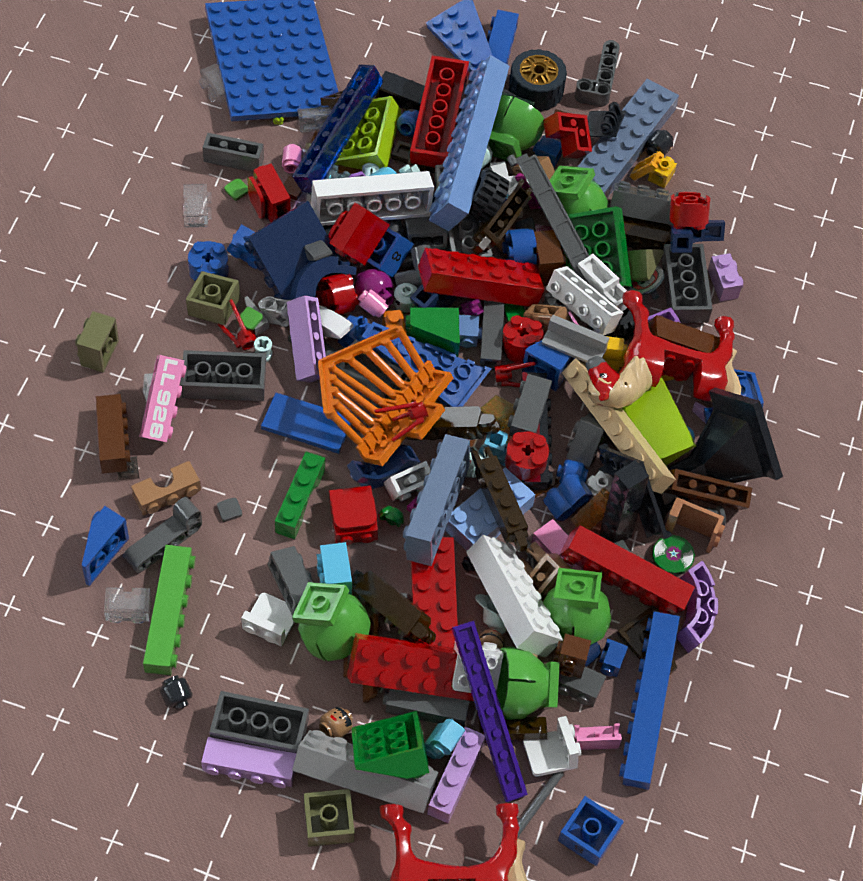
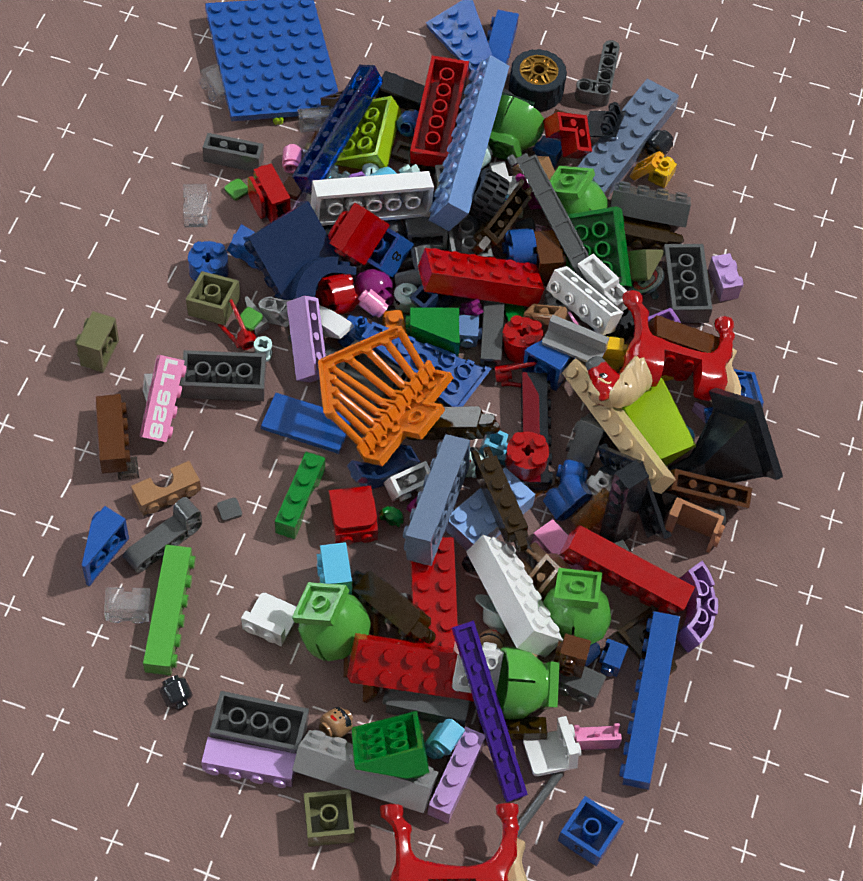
(289, 575): dark grey brick -> none
(317, 250): dark grey slope -> none
(416, 411): red plant -> none
(501, 409): clear yellow brick -> none
(530, 405): dark grey brick -> none
(673, 555): green tile -> none
(683, 239): dark blue arch -> none
(689, 210): red brick -> none

